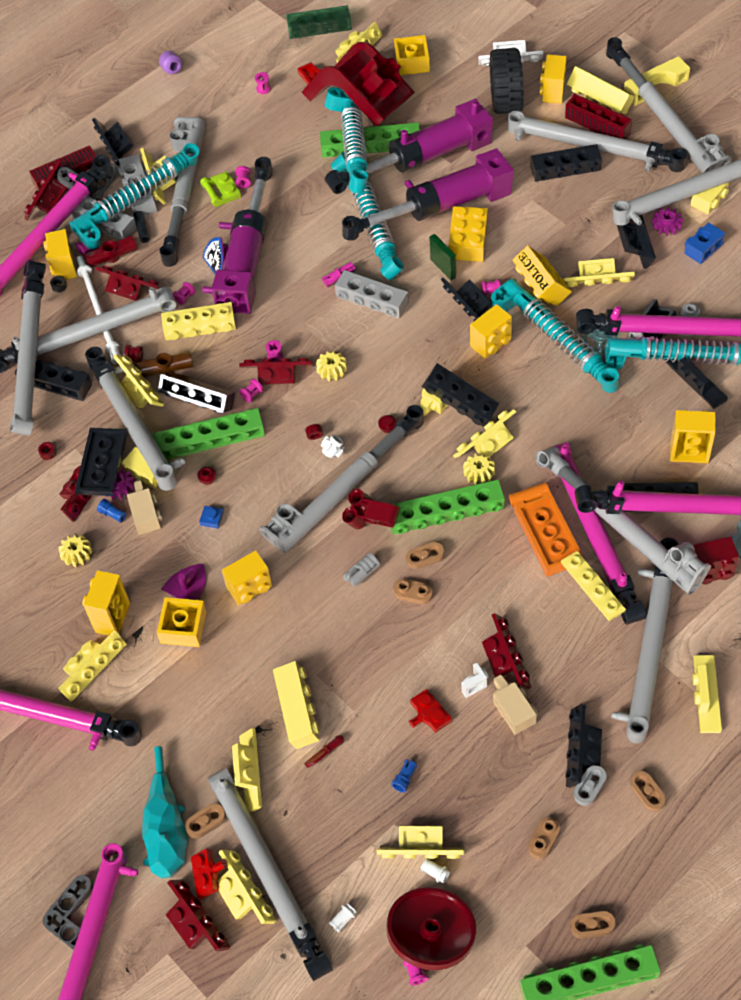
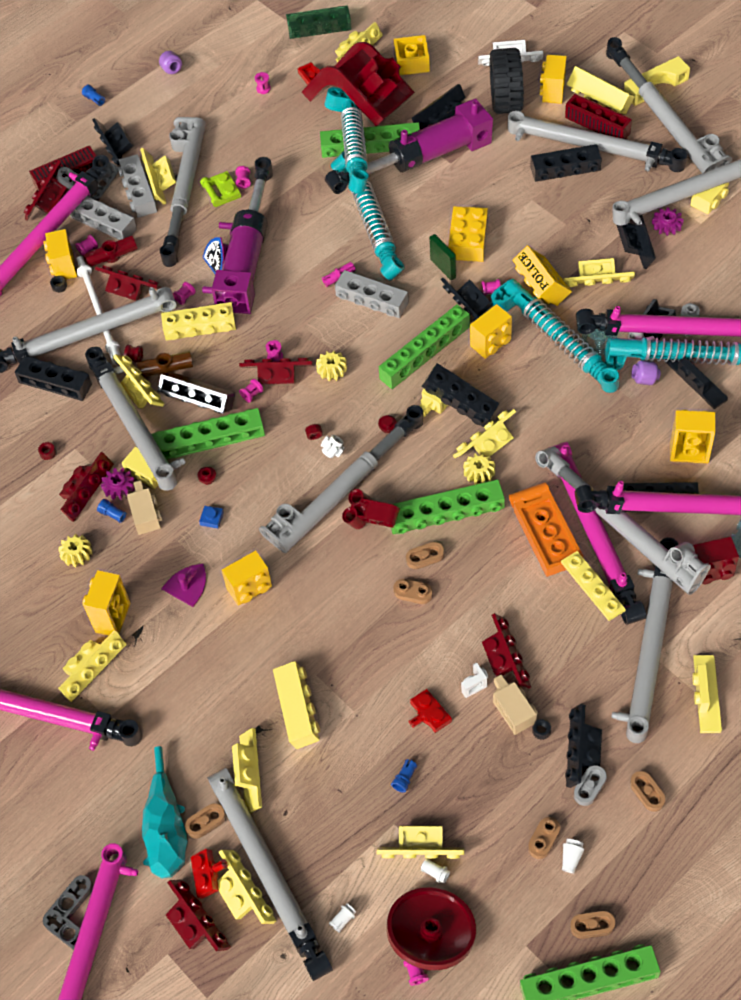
(31, 294): light grey piece -> none
(89, 92): none -> blue pin
(101, 462): black plate -> none
(130, 193): teal piece -> none
(141, 226): black piece -> none
(181, 622): yellow brick -> none
(326, 750): dark red piece -> none
(361, 569): light grey hinge -> none
(424, 346): none -> bright green brick
(441, 108): none -> black bracket
(488, 177): magenta piece -> none
(541, 722): none -> black axle
(571, 855): none -> white cone
(645, 372): none -> medium lavender head
(704, 243): blue brick -> none

